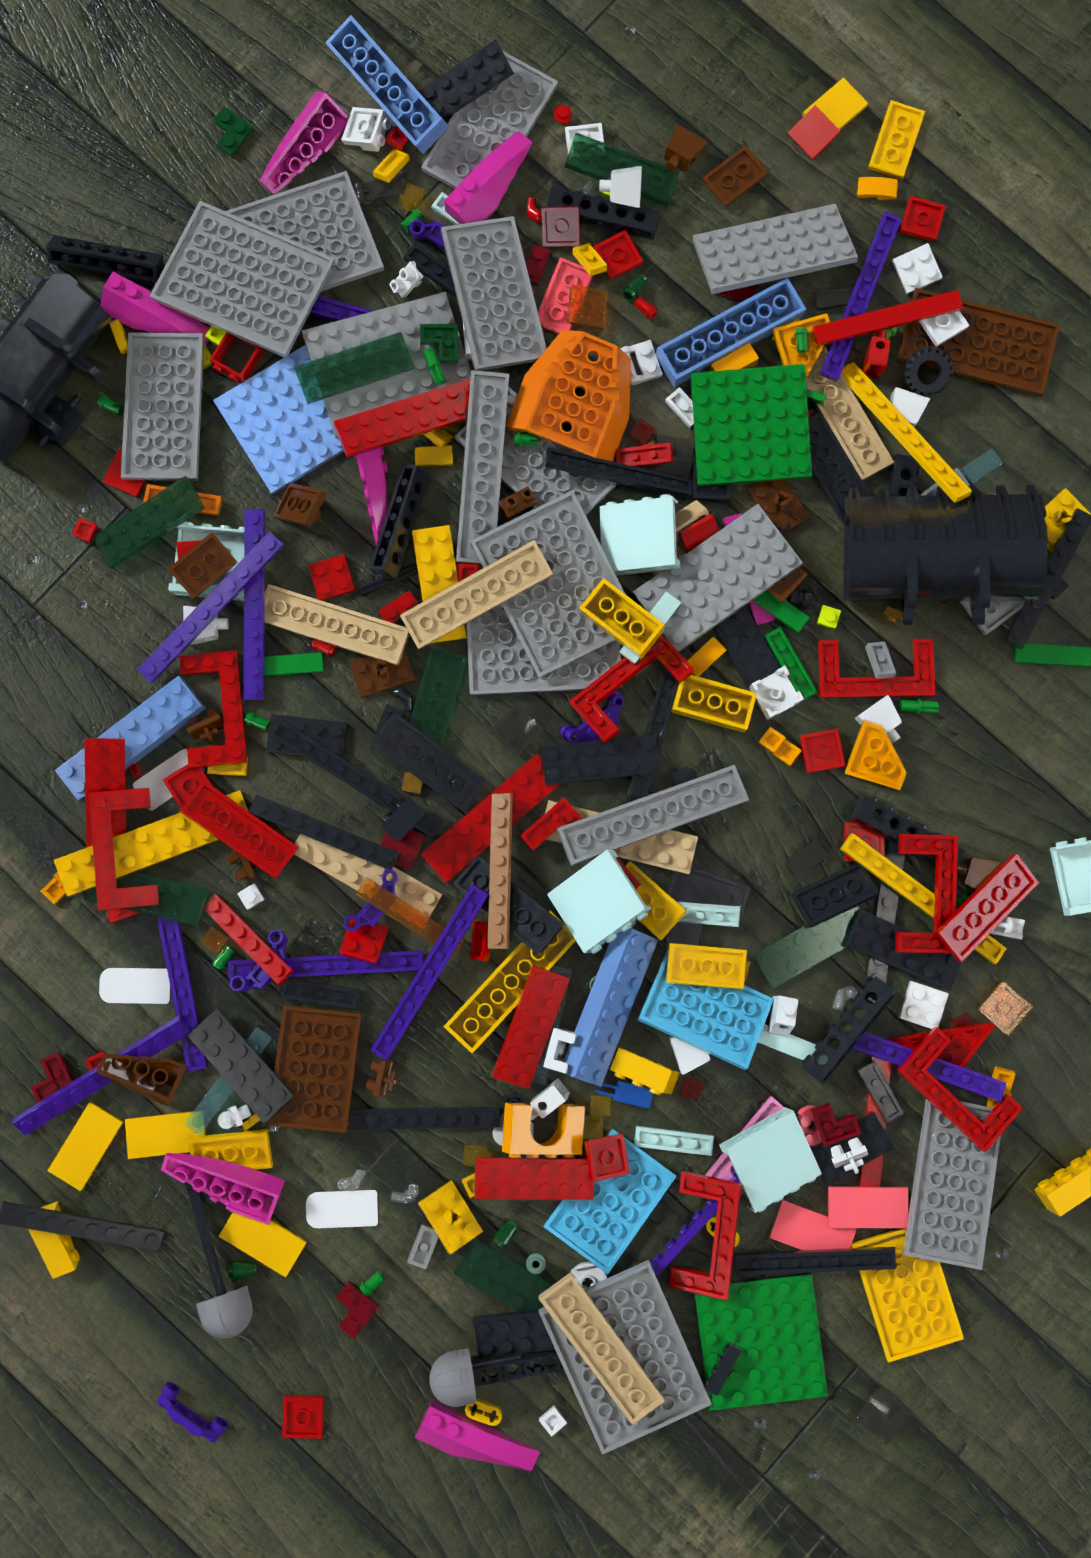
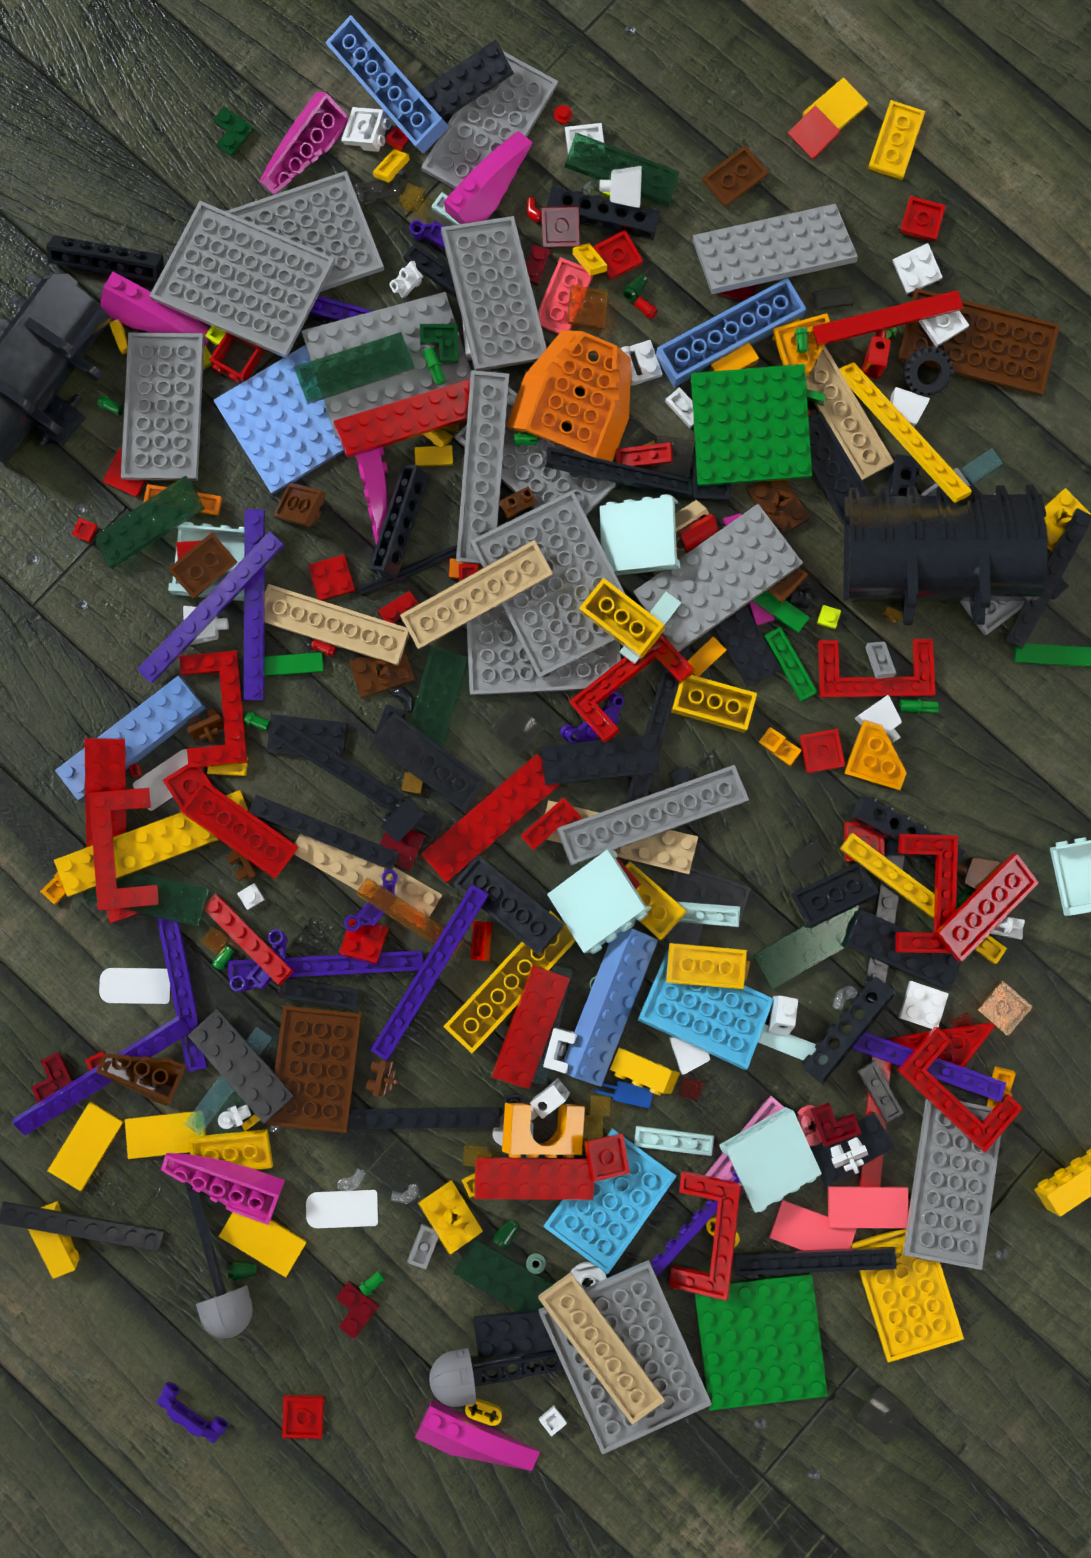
(415, 215): green pin -> none
(436, 567): yellow plate -> none
(500, 871): medium nougat plate -> none
(642, 431): clear red plate -> none
(684, 149): reddish brown torso -> none
(723, 1368): black piece -> none
(775, 693): white panel -> none
(862, 291): dark purple plate -> none
(877, 187): light orange slope -> none

